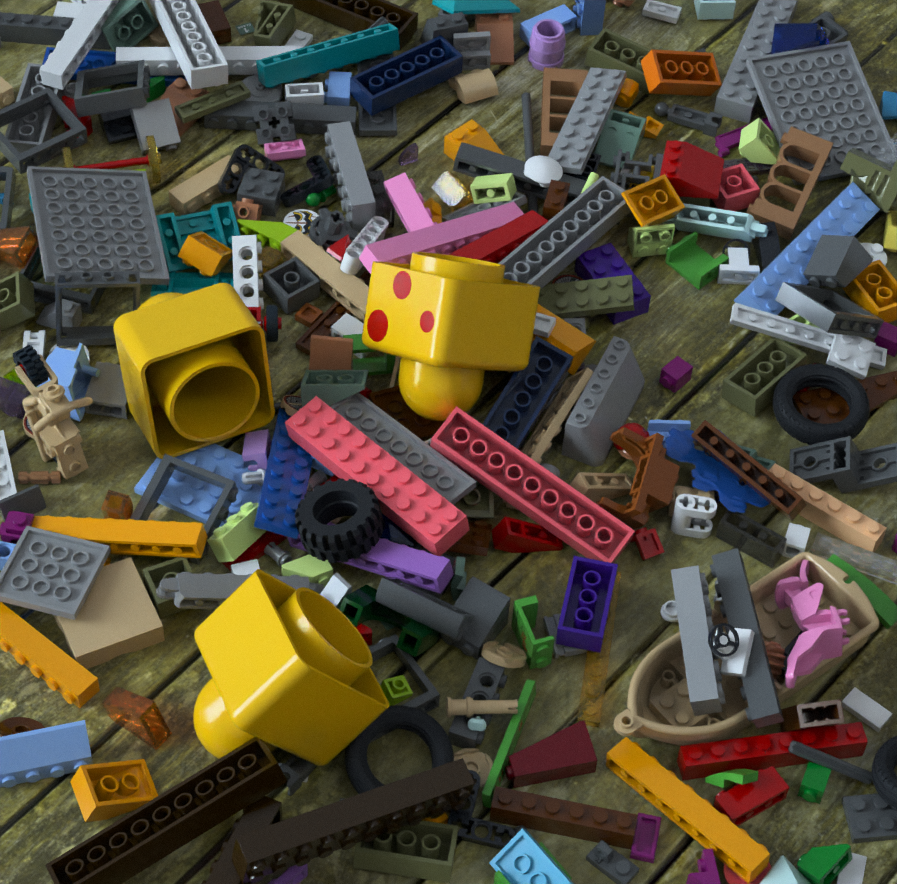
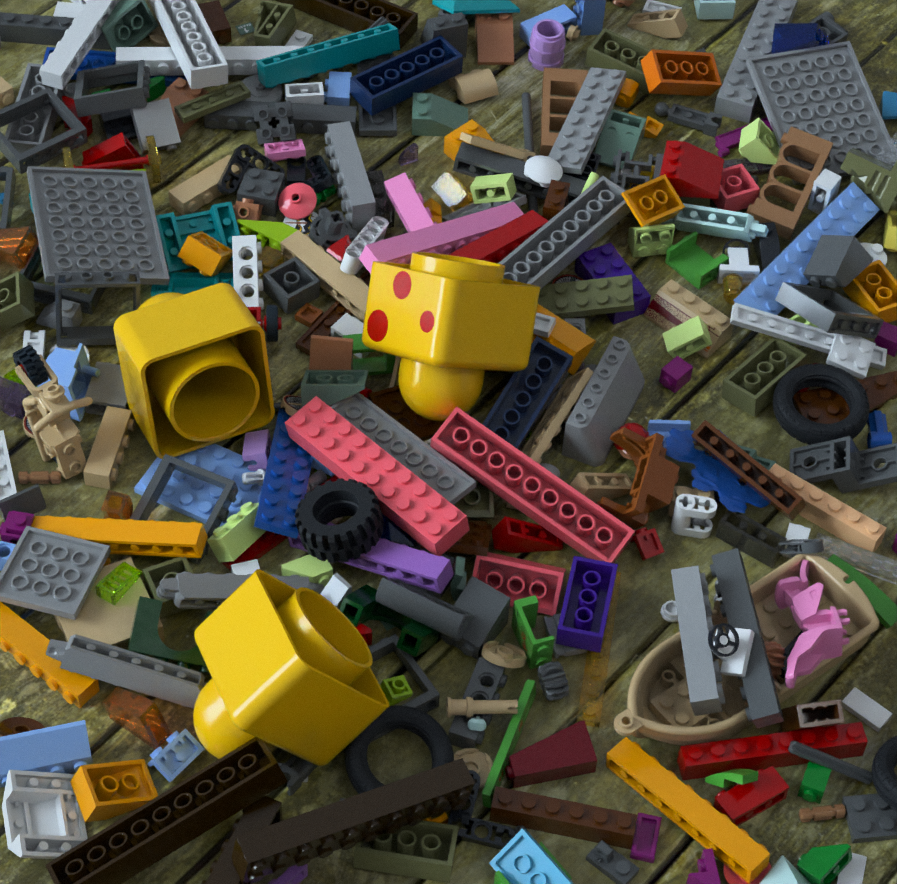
(41, 814): none -> white slope
(109, 447): none -> tan brick
(110, 150): none -> red slope
(115, 595): none -> clear neon green slope
(128, 669): none -> light grey hinge
(146, 640): none -> dark green arch
(176, 755): none -> light blue bracket
(276, 553): light grey pin -> none
(296, 174): none -> black piece
(300, 208): none -> coral dish
(436, 115): none -> sand green slope
(474, 48): light grey slope -> none
(520, 154): none -> tan tile
(522, 579): none -> coral slope
(553, 681): none -> dark grey gear
(573, 33): none -> tan plate
(660, 23): none -> tan slope
(677, 305): none -> tan slope
(687, 338): none -> yellowish green brick
(732, 287): none -> clear yellow brick
(802, 546): none -> dark grey piece
(822, 812): none -> medium nougat axle
(824, 190): none -> white brick
(877, 430): none -> blue piece

